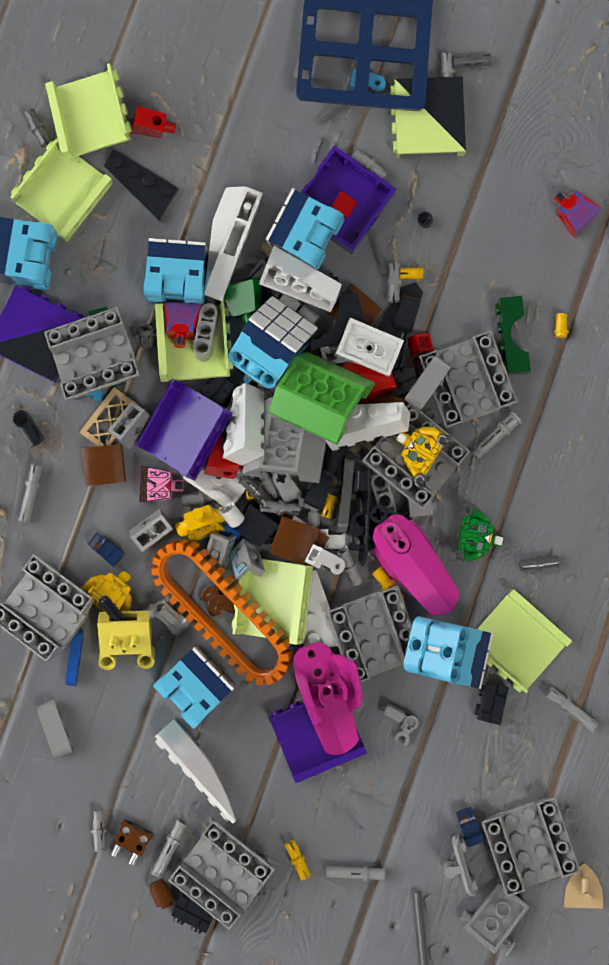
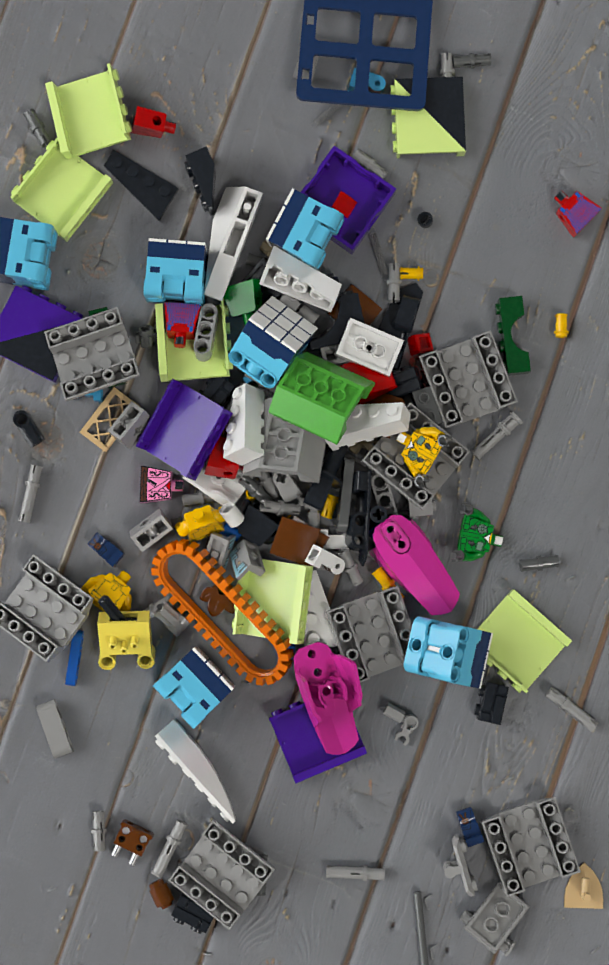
(103, 464): reddish brown slope -> none
(202, 169): none -> black slope
(297, 859): yellow pin -> none
(427, 382): light grey beam -> none

